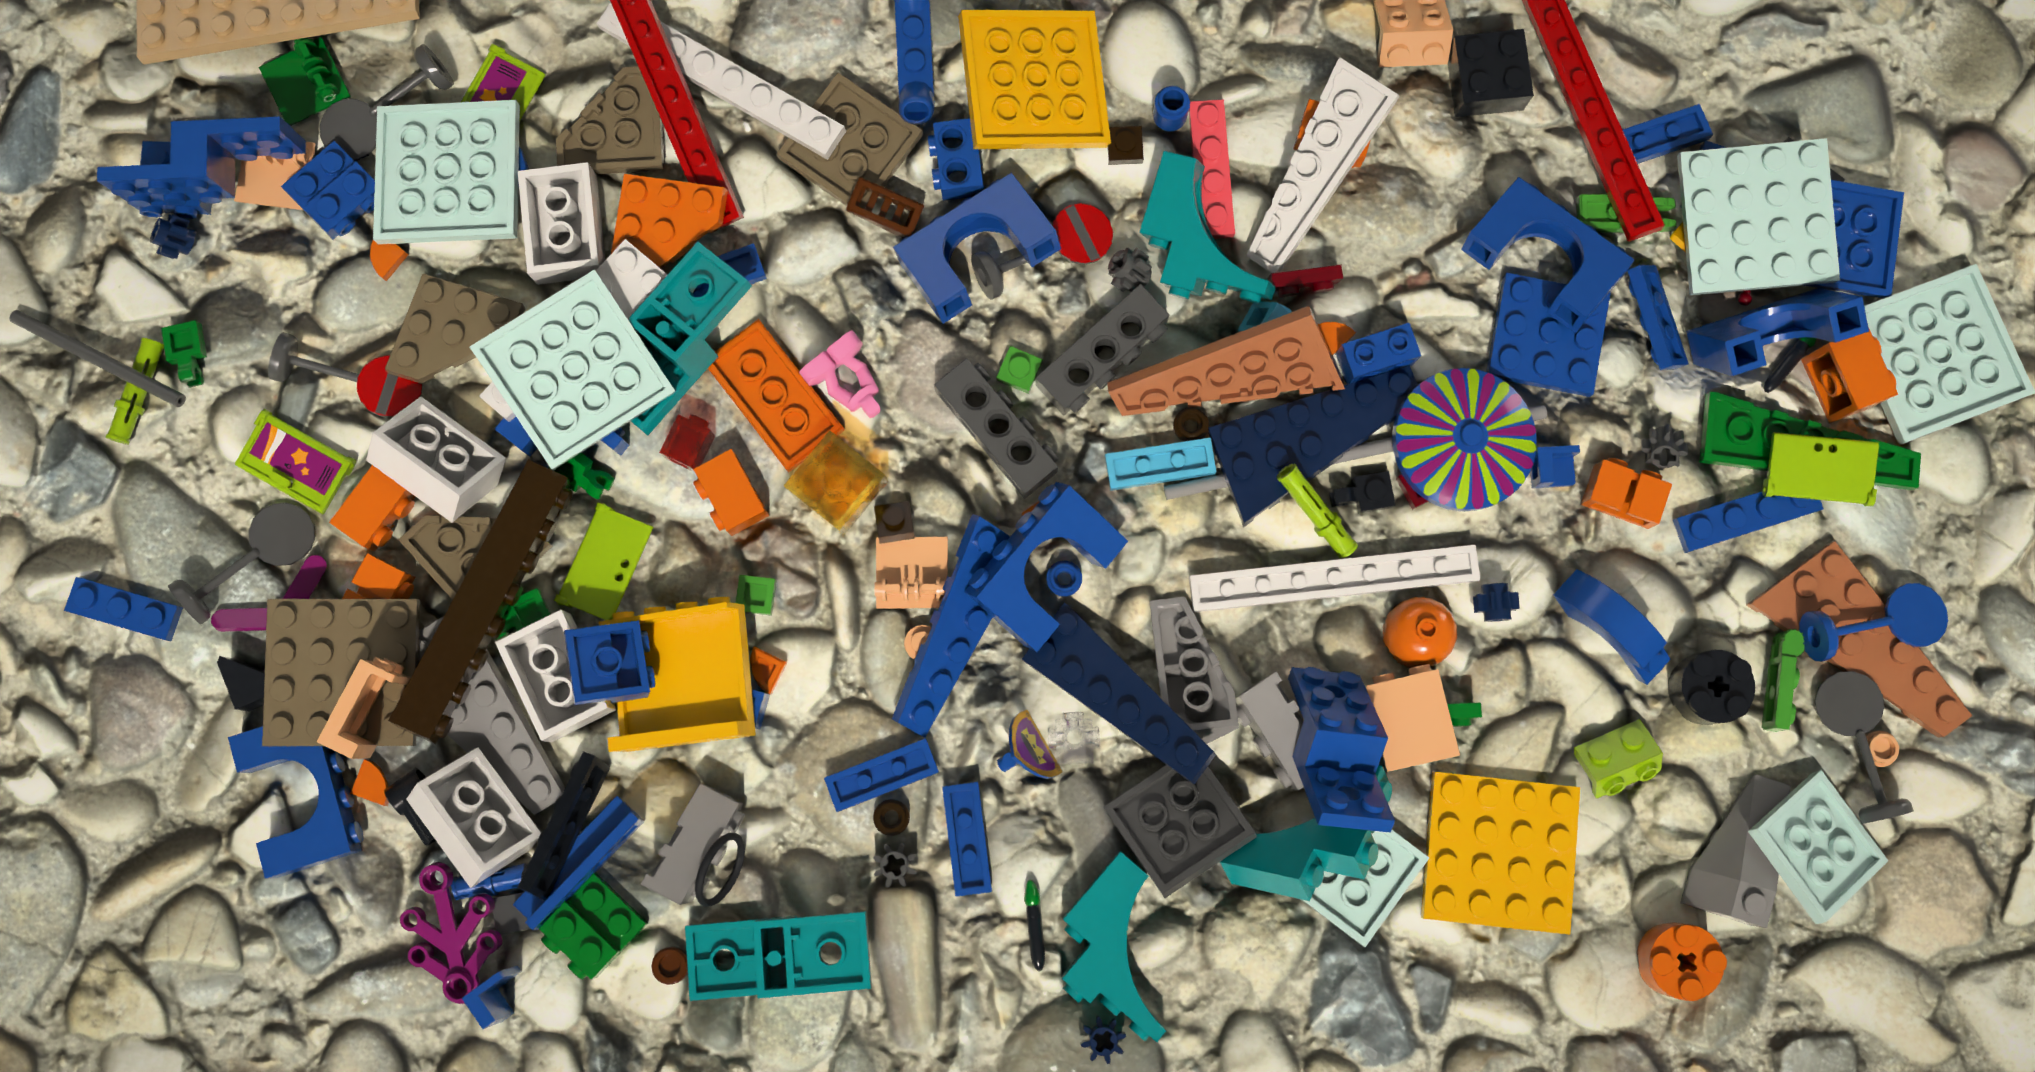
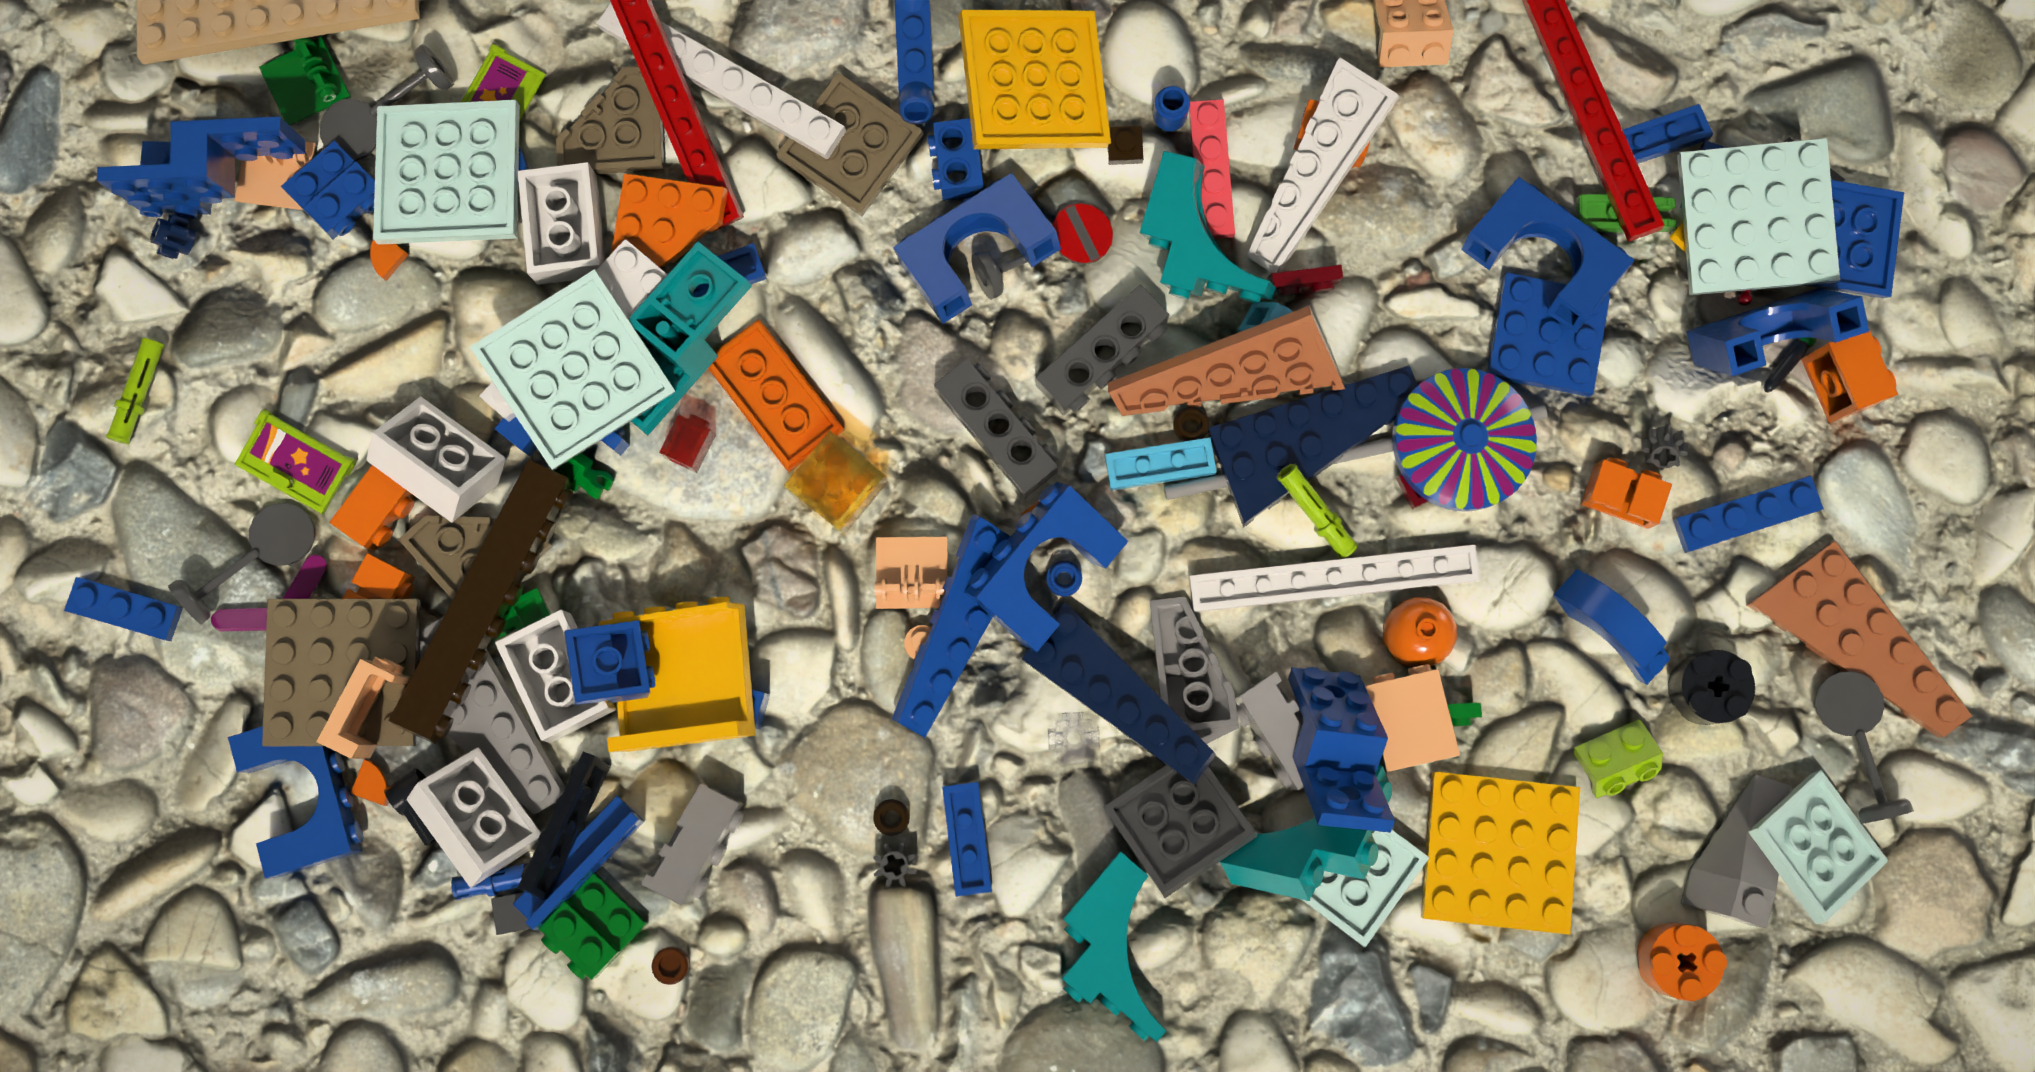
(97, 358): dark grey piece -> none
(183, 346): green plate -> none
(243, 683): black slope -> none
(377, 389): piece -> none
(443, 326): dark tan plate -> none
(450, 938): magenta plant -> none
(487, 1001): blue panel -> none
(599, 561): lime door -> none
(706, 862): black tyre -> none
(730, 493): orange piece -> none
(756, 594): bright green plate -> none
(766, 669): orange tile -> none
(778, 956): teal bracket -> none
(823, 369): bright pink piece -> none
(881, 775): blue plate -> none
(890, 197): reddish brown slope -> none
(894, 522): dark brown plate -> none
(1019, 369): bright green plate -> none
(1028, 749): shield -> none
(1034, 924): black piece -> none
(1105, 1050): dark blue gear -> none
(1129, 269): dark grey gear -> none
(1335, 335): orange tile -> none
(1369, 493): black plate -> none
(1378, 353): blue brick -> none
(1489, 73): black brick -> none
(1496, 602): dark blue gear -> none
(1554, 466): blue panel -> none
(1657, 317): blue plate -> none
(1741, 436): green wing -> none
(1782, 680): bright green hinge -> none
(1807, 469): lime door -> none
(1882, 747): light nougat plate -> none
(1911, 612): blue piece -> none
(1945, 354): light aqua plate -> none

